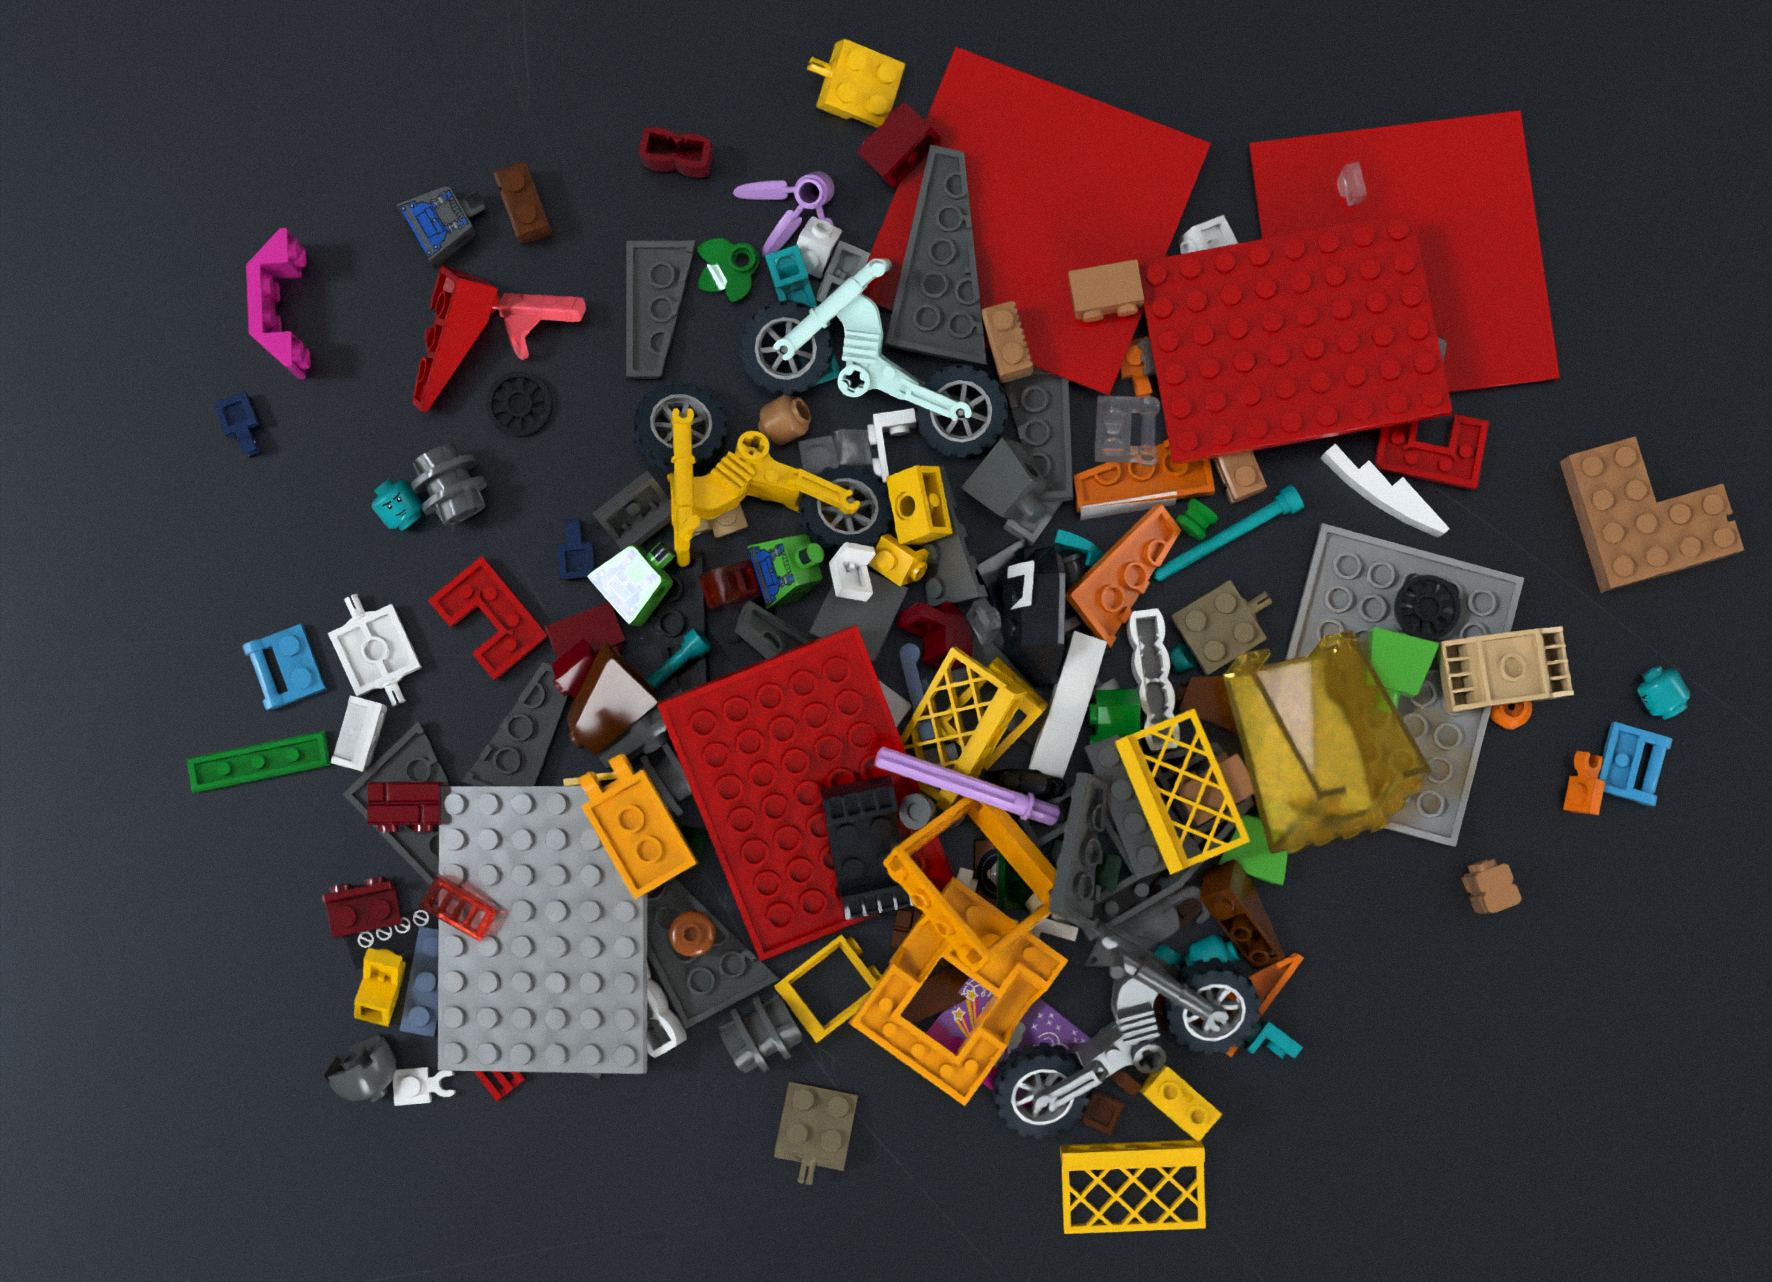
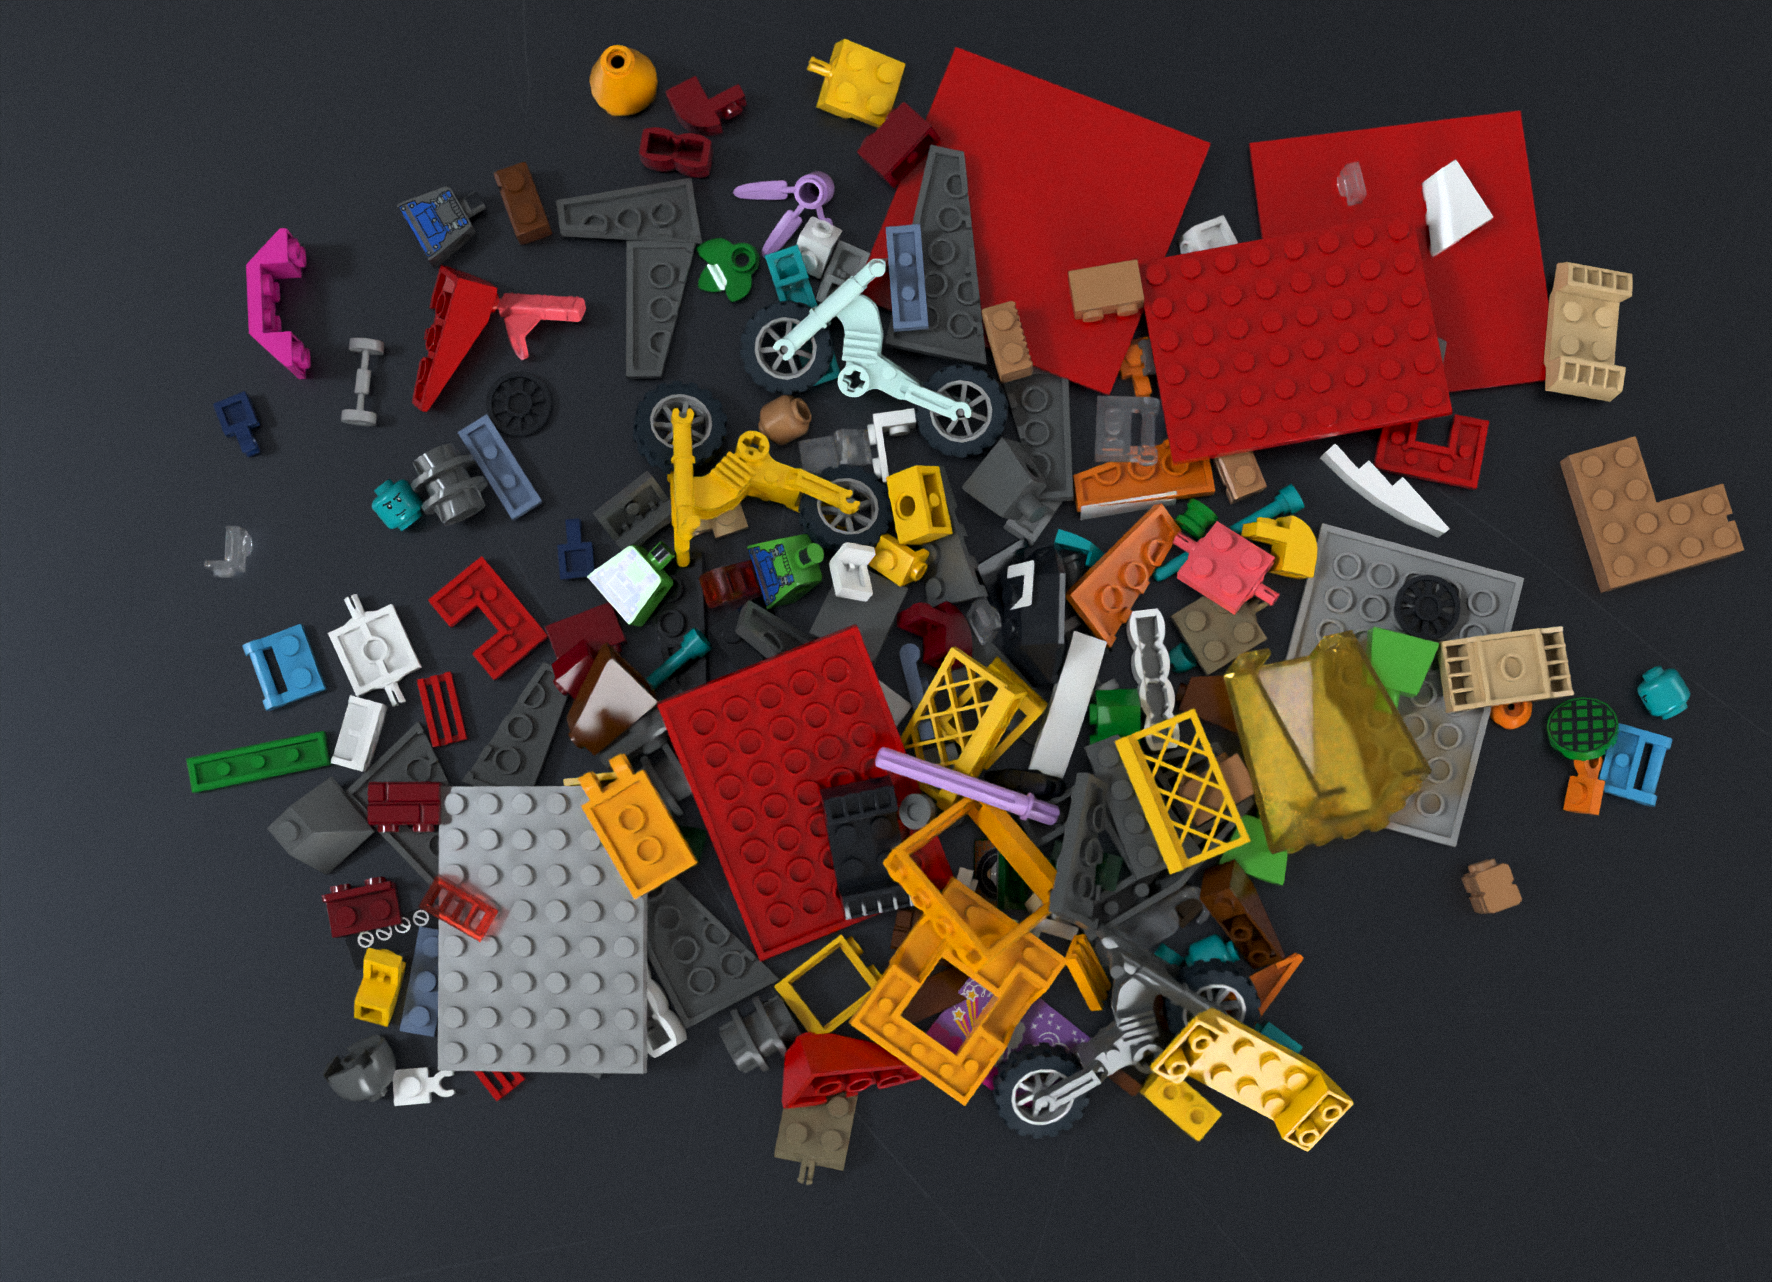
(237, 547): none -> clear bracket
(322, 827): none -> dark grey slope
(365, 347): none -> light grey wheel
(430, 719): none -> red tile
(500, 467): none -> sand blue plate
(623, 81): none -> light orange cone
(637, 213): none -> dark grey wing
(692, 933): dark orange head -> none
(702, 114): none -> dark red brick
(836, 1064): none -> red wedge
(907, 278): none -> sand blue plate
(1087, 972): none -> light orange tile
(1102, 1112): reddish brown tile -> none
(1129, 1156): yellow fence -> none
(1226, 568): none -> coral plate
(1257, 1075): none -> yellow slope
(1291, 543): none -> yellow brick
(1452, 207): none -> white slope
(1582, 728): none -> tile
(1584, 331): none -> tan plate

